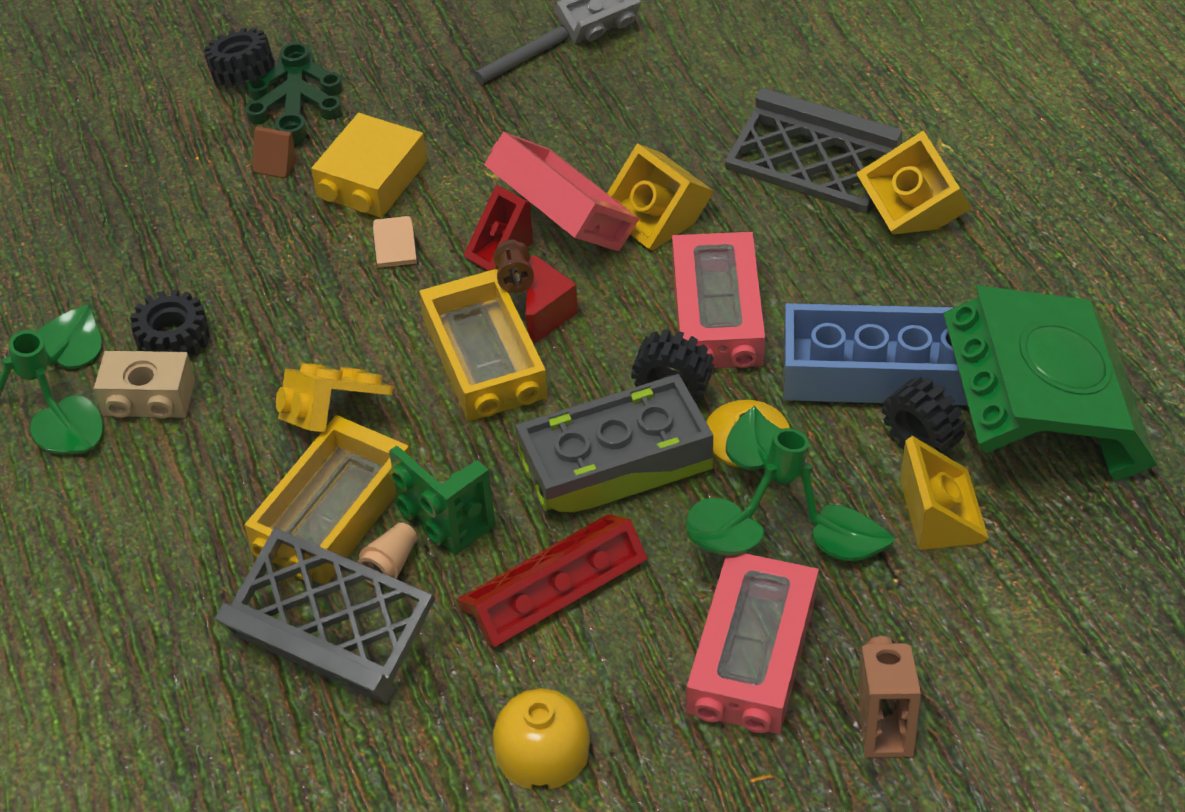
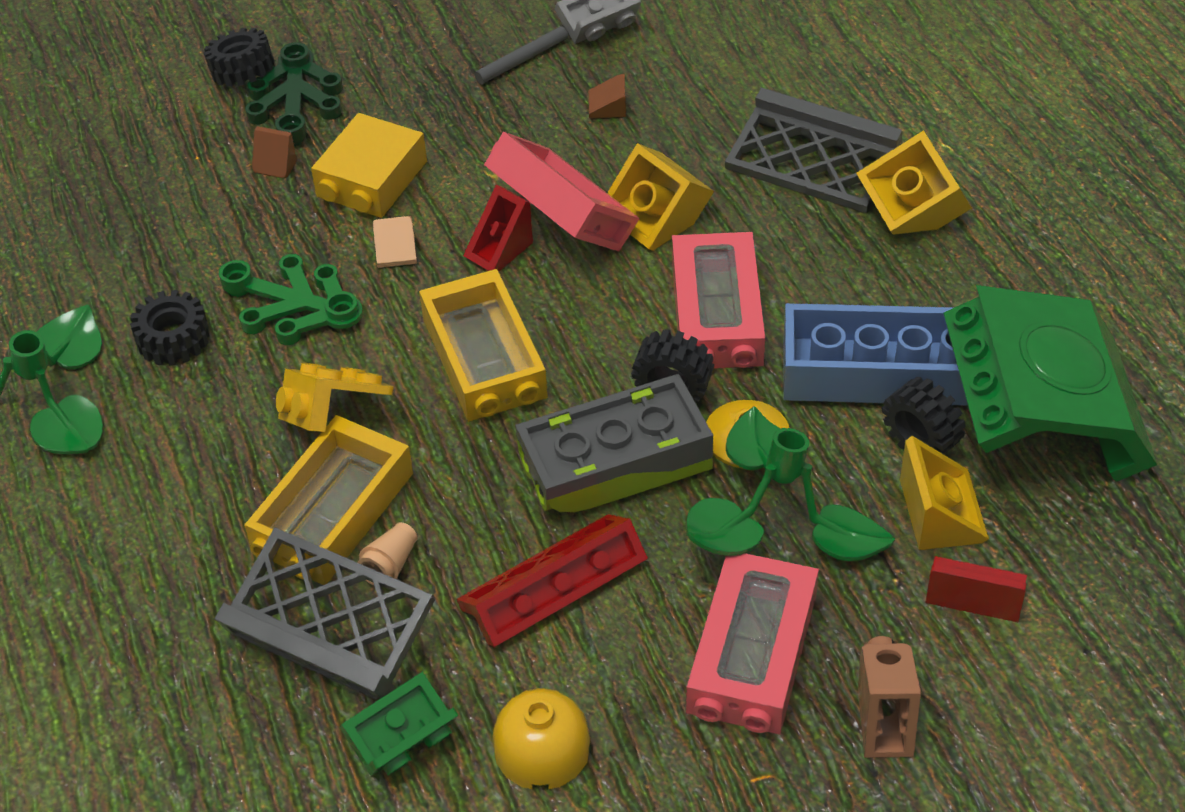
(144, 384): tan brick -> none
(338, 310): none -> green plant
(397, 725): none -> green bracket
(450, 511): green bracket -> none
(507, 268): reddish brown bush -> none
(548, 300): red slope -> none
(608, 99): none -> dark orange slope
(976, 589): none -> red panel

